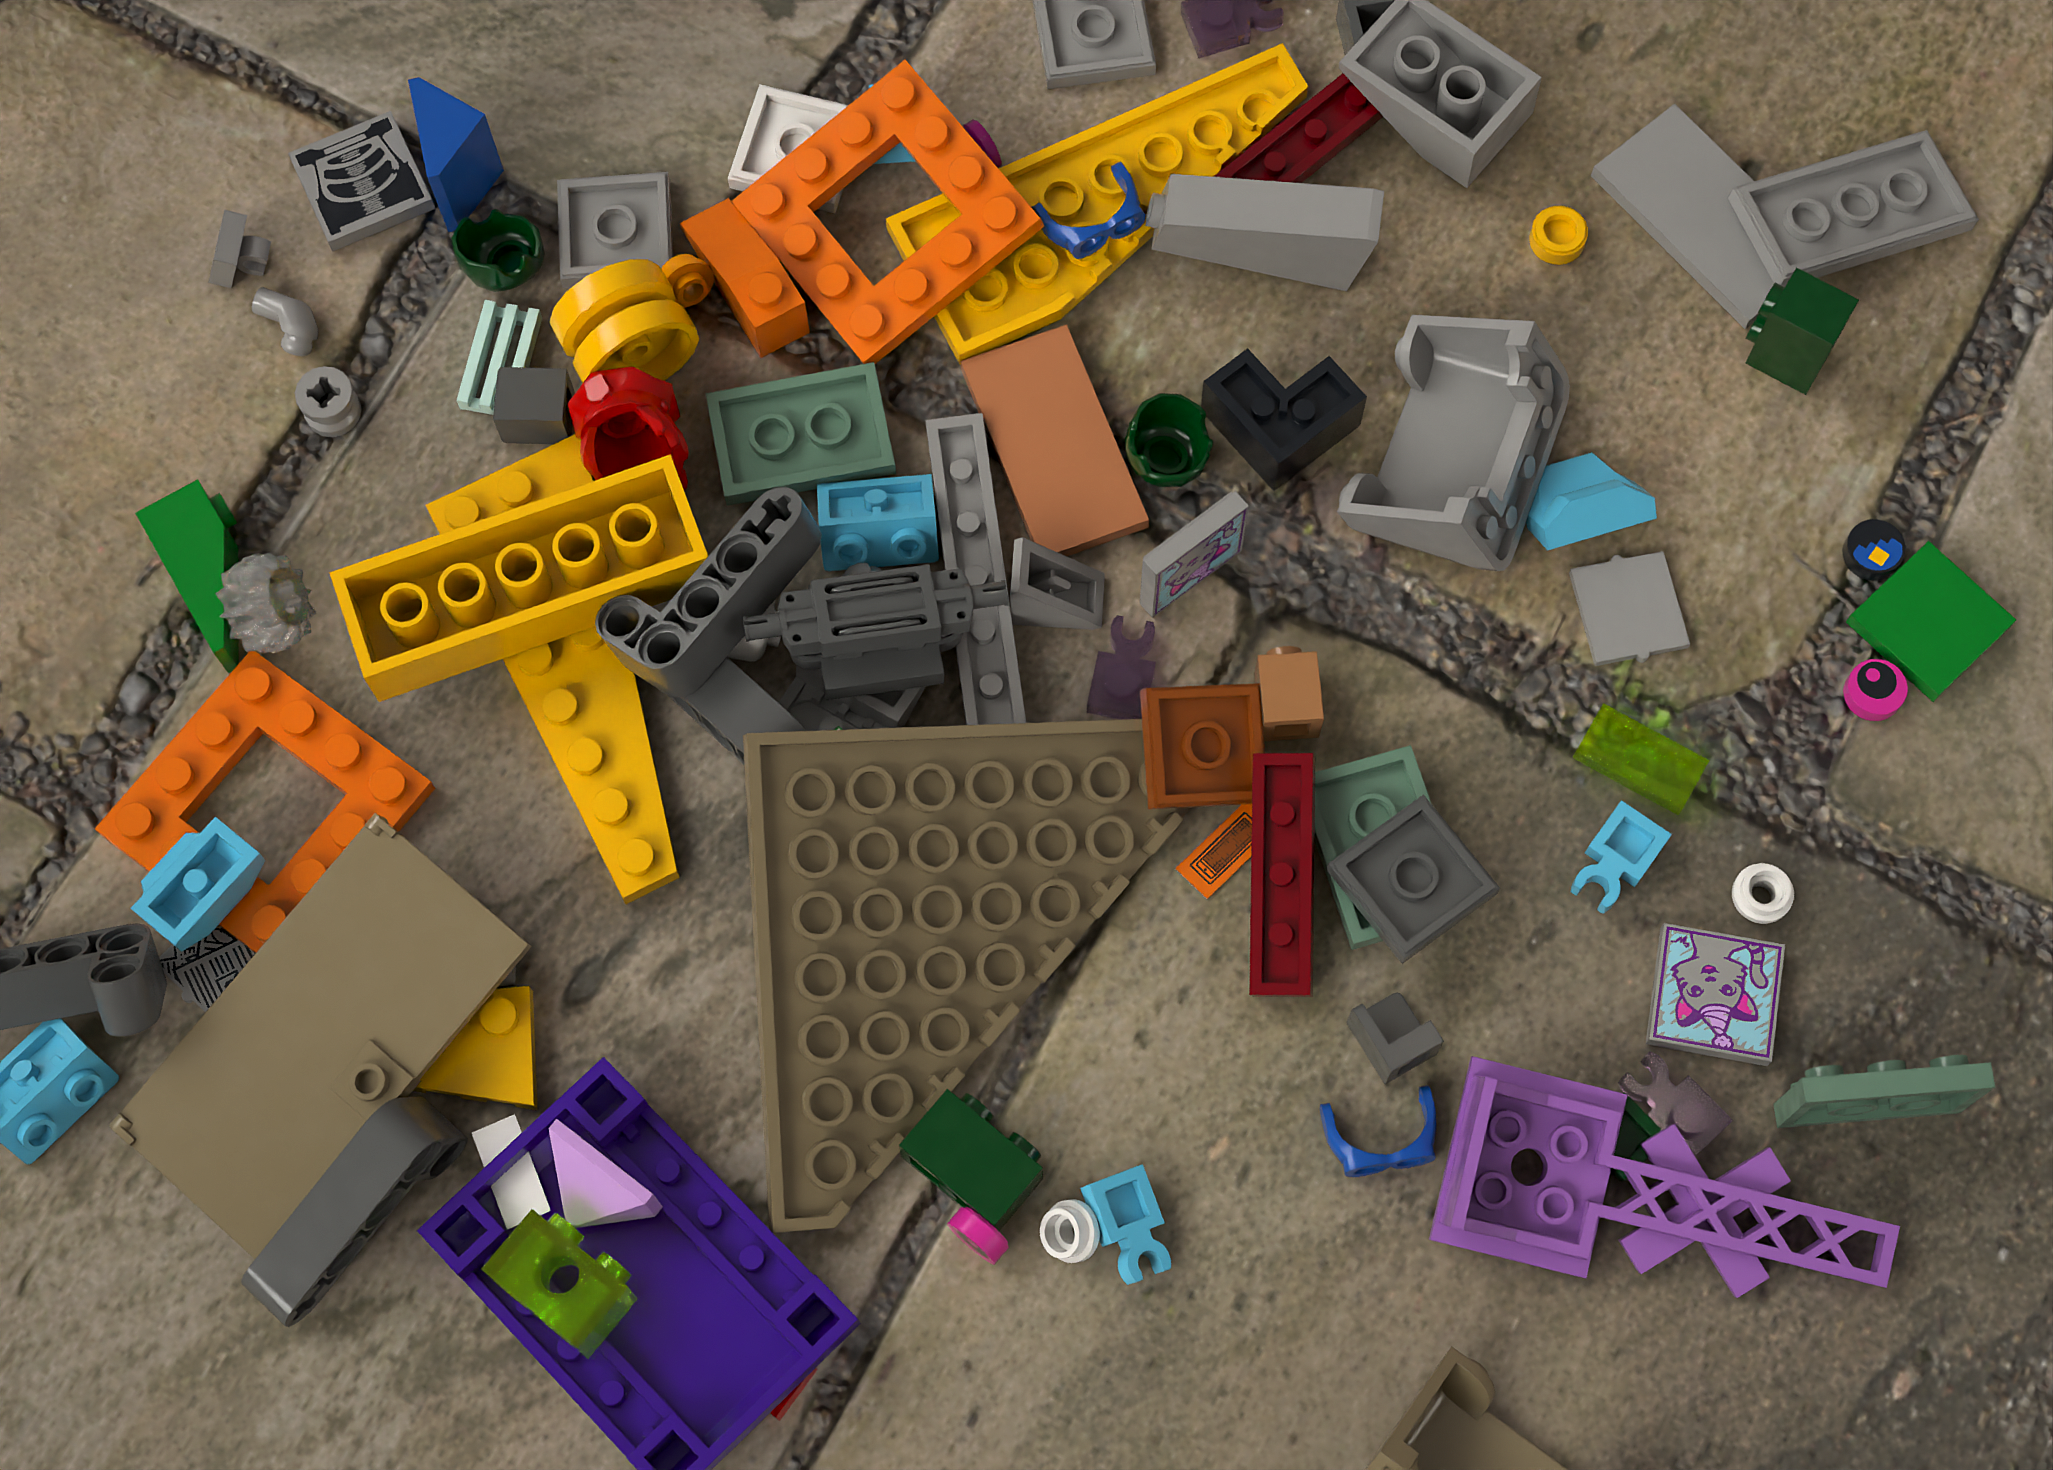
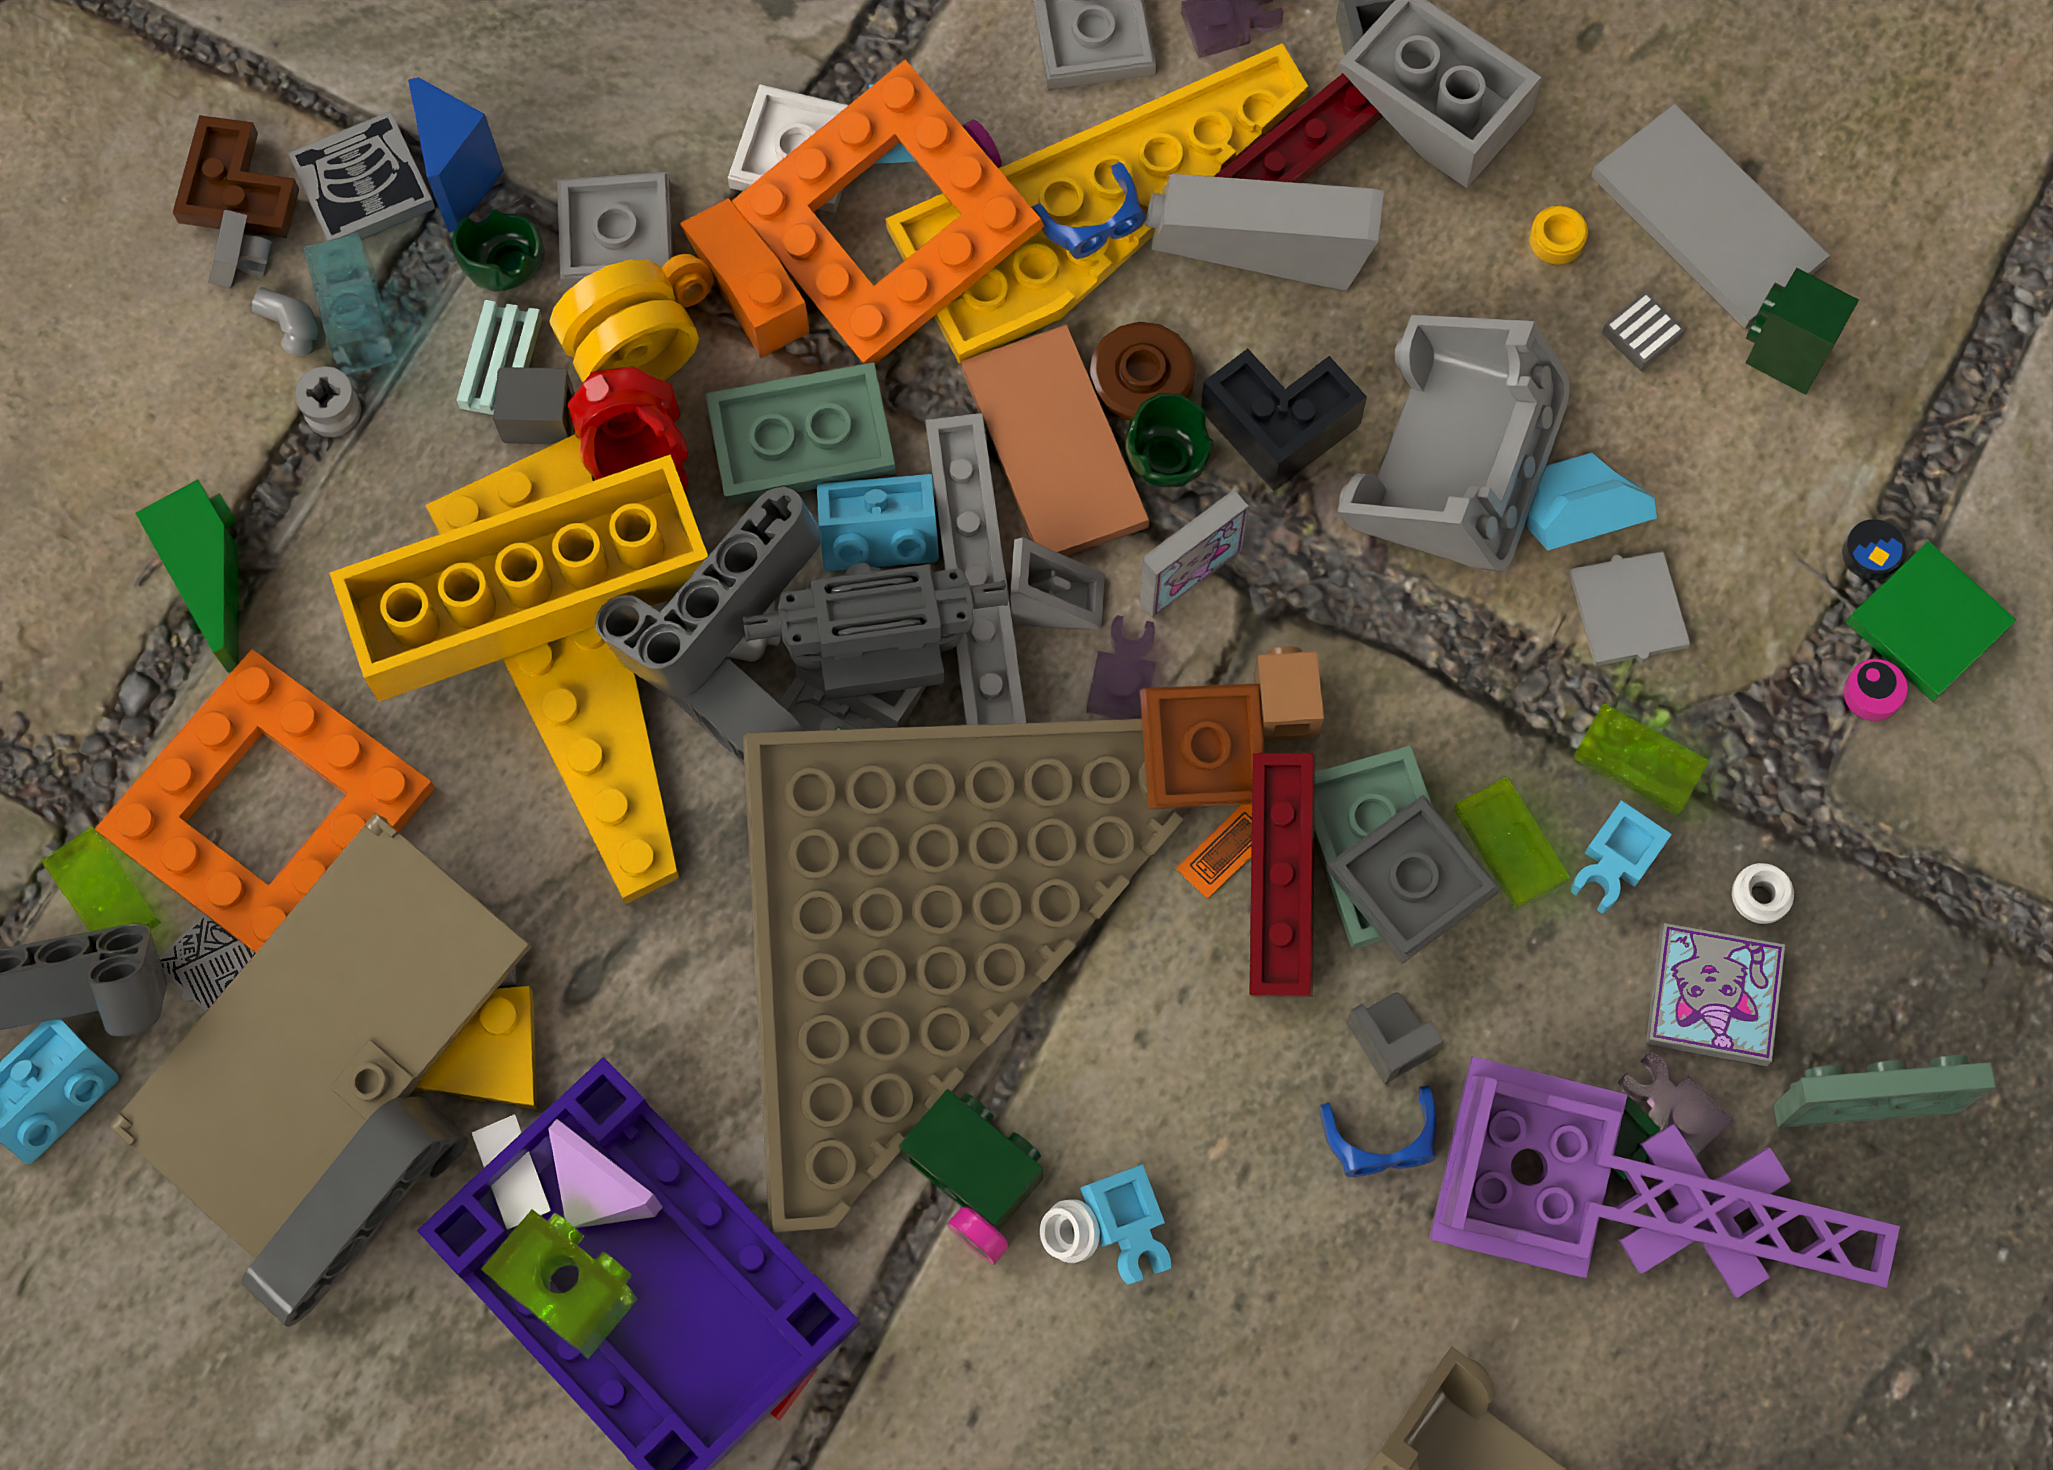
(97, 884): none -> clear neon green plate
(198, 884): medium azure slope -> none
(219, 180): none -> reddish brown plate
(266, 603): clear gear -> none
(350, 304): none -> clear light blue brick
(1138, 364): none -> reddish brown wheel
(1511, 843): none -> clear neon green plate
(1643, 331): none -> flat silver tile
(1853, 208): light grey tile -> none

